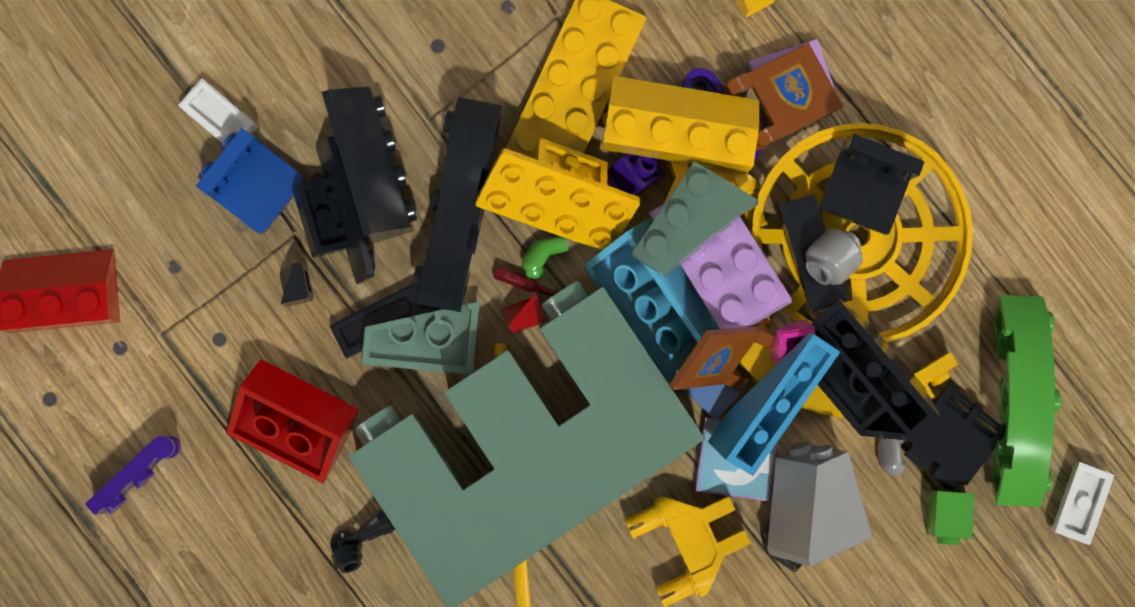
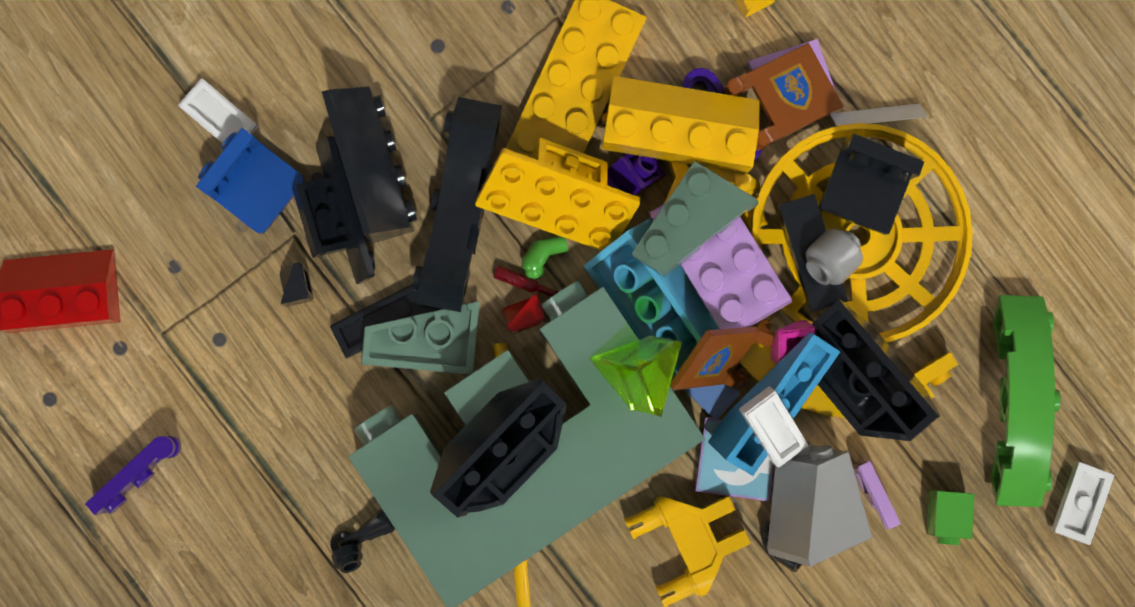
(291, 420): red slope -> none
(499, 448): none -> black wedge
(641, 372): none -> clear neon green slope
(773, 427): none -> white tile
(875, 493): none -> lavender tile
(879, 114): none -> white sticker
(891, 456): light grey arm -> none
(955, 440): black plate -> none

